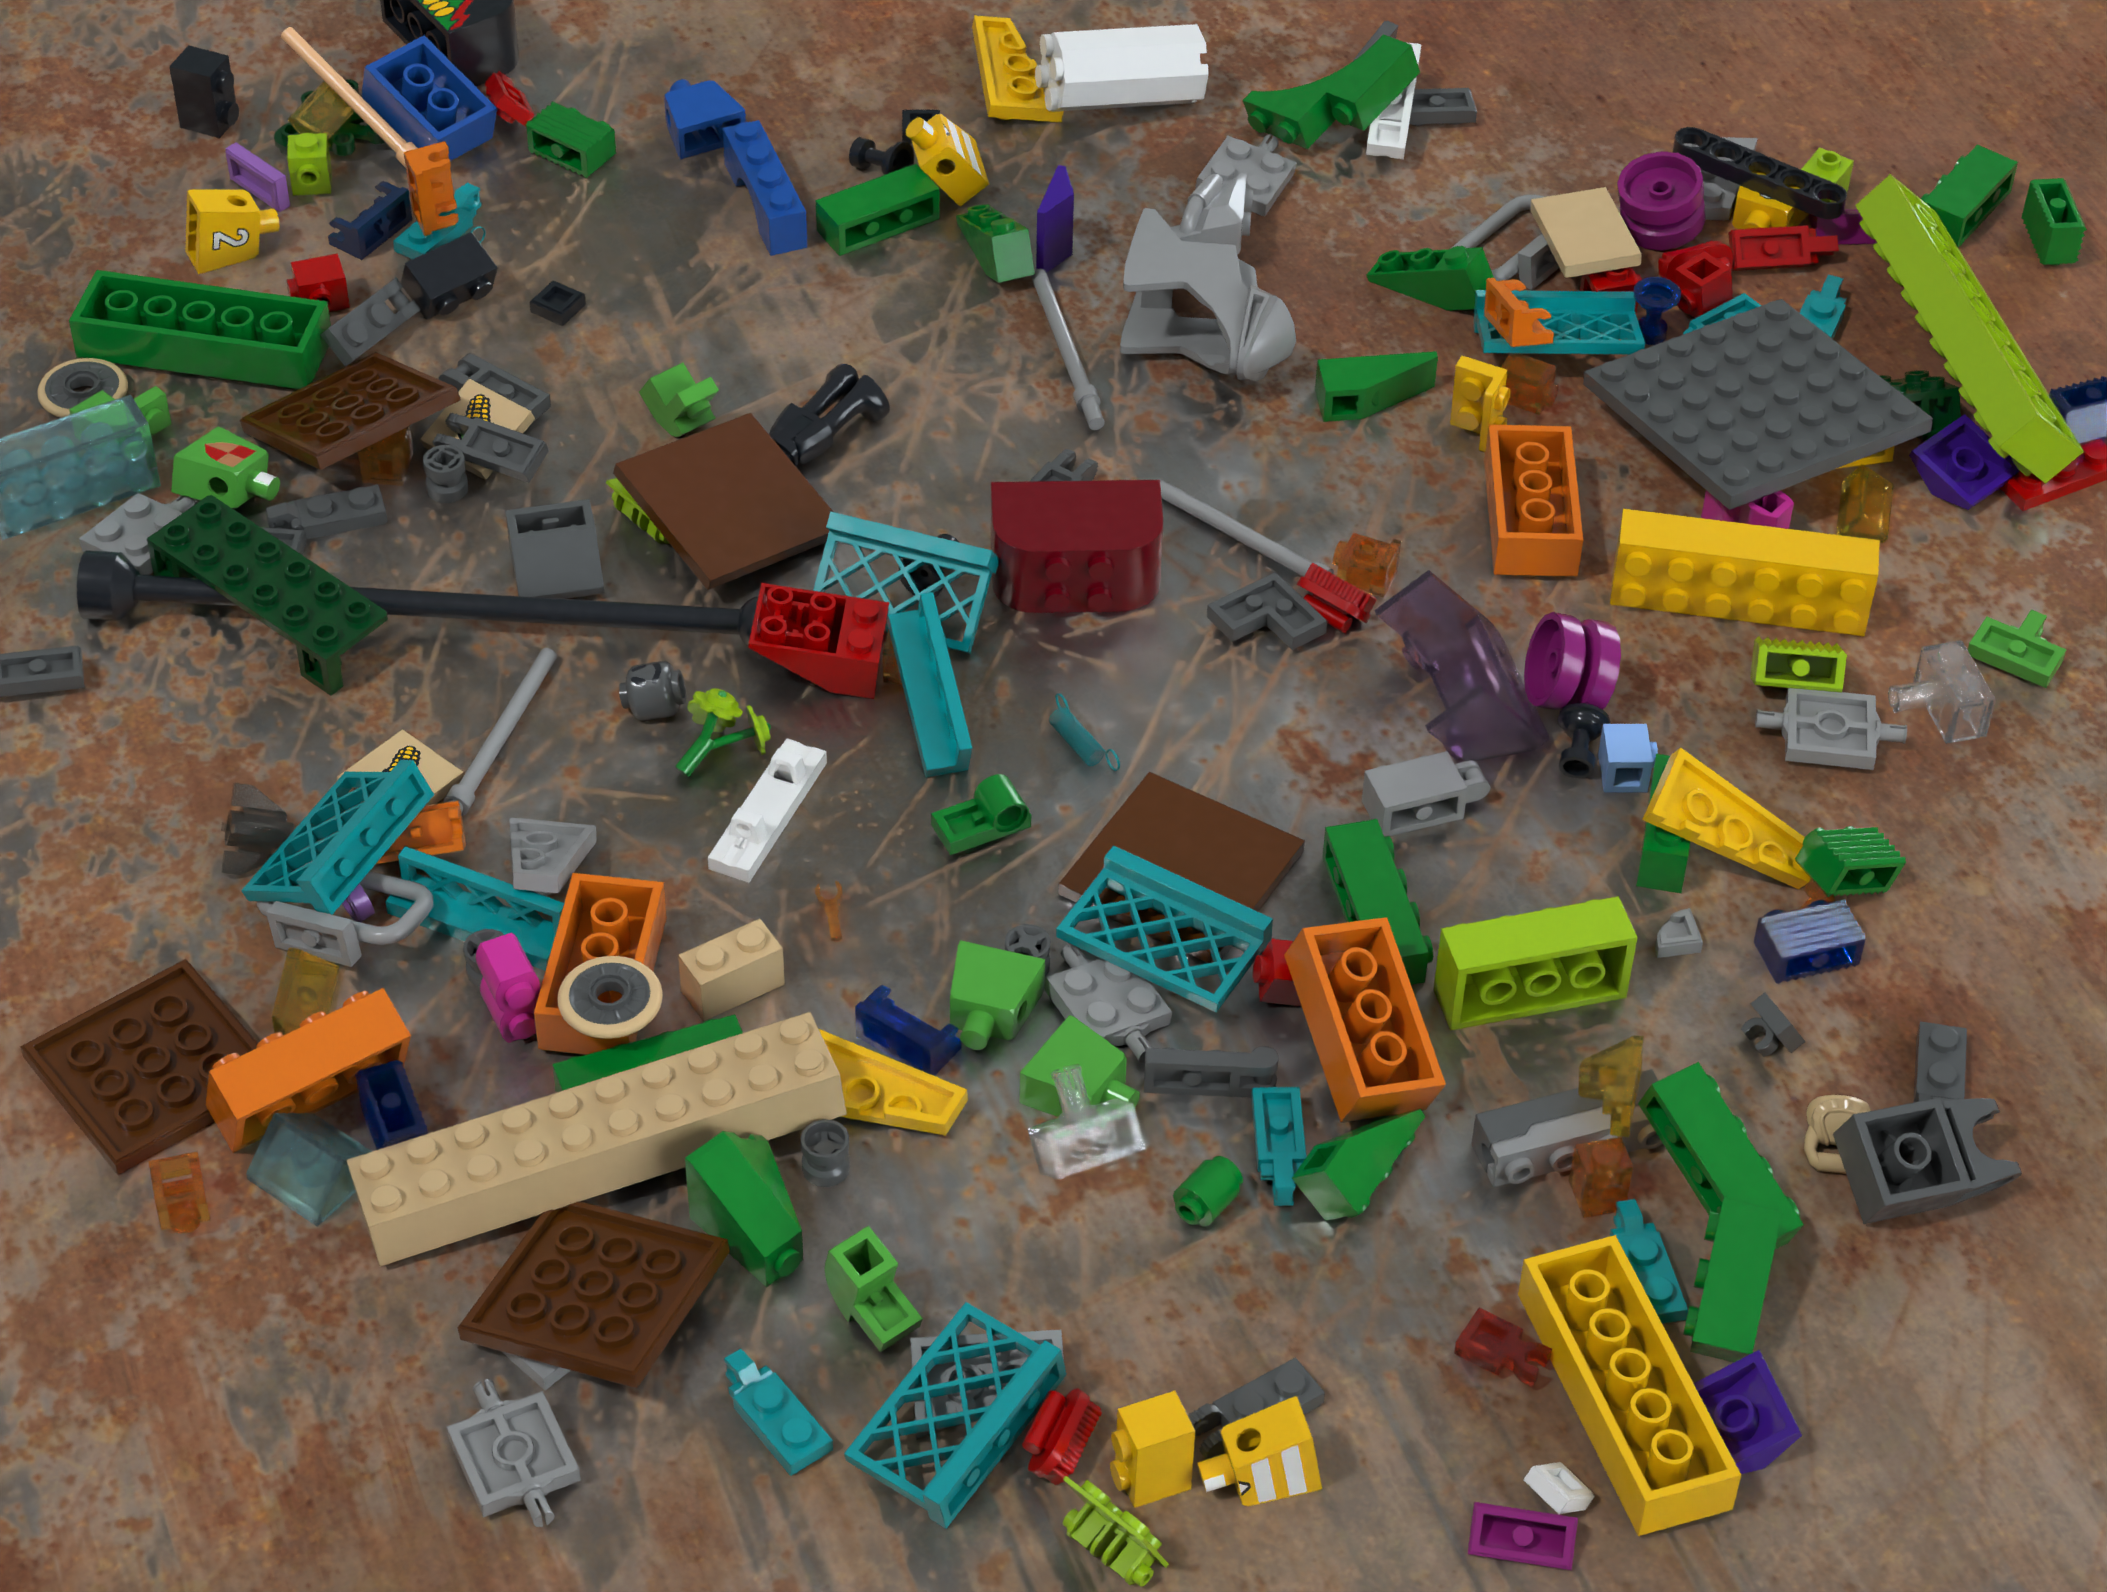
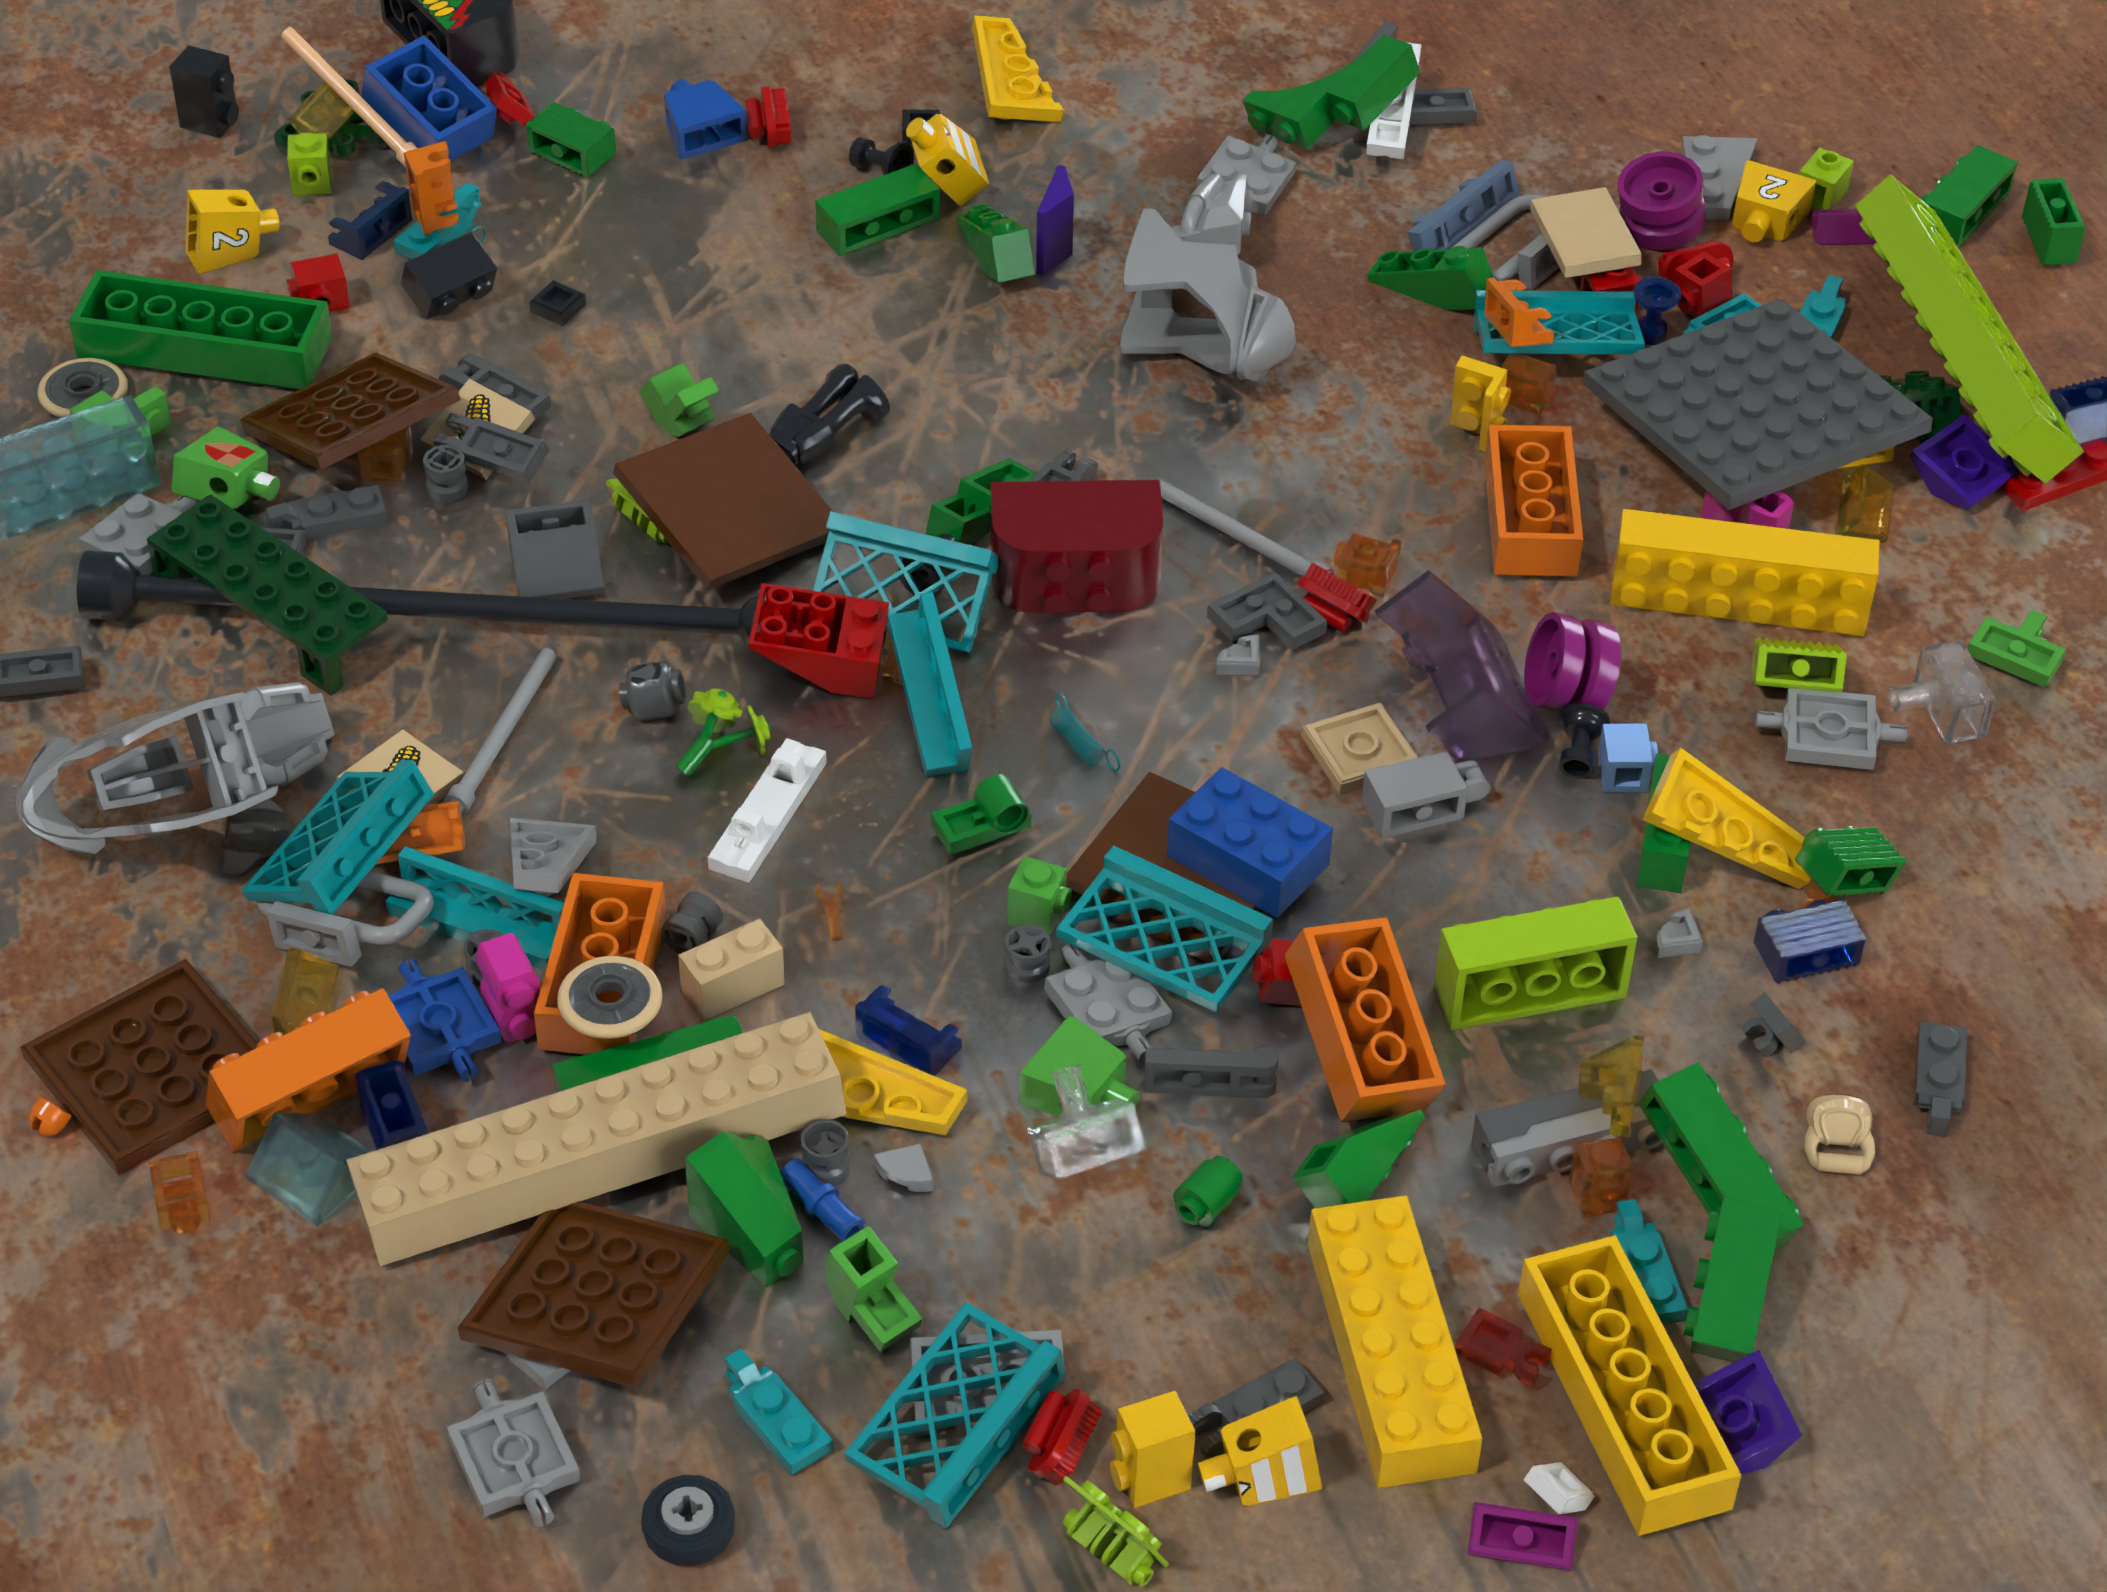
(47, 1117): none -> orange hinge
(237, 740): none -> light grey piece
(257, 177): medium lavender tile -> none
(358, 905): medium lavender tile -> none
(369, 322): dark grey plate -> none
(444, 1020): none -> blue plate
(688, 1538): none -> black wheel
(695, 920): none -> dark grey wheel
(769, 117): none -> red piece
(776, 203): blue arch -> none
(821, 1200): none -> blue pin
(905, 1167): none -> light grey tile
(969, 511): none -> green slope
(993, 992): bright green torso -> none
(1038, 894): none -> bright green brick
(1085, 394): light grey bar -> none
(1122, 67): white brick -> none
(1240, 658): none -> light grey tile
(1249, 842): none -> blue brick
(1278, 1138): teal hinge -> none
(1356, 743): none -> tan tile
(1368, 384): green slope -> none
(1373, 888): green brick -> none
(1394, 1342): none -> yellow brick
(1467, 209): none -> sand blue hinge
(1772, 184): black beam -> none
(1779, 247): red hinge -> none
(1919, 1157): dark grey brick -> none

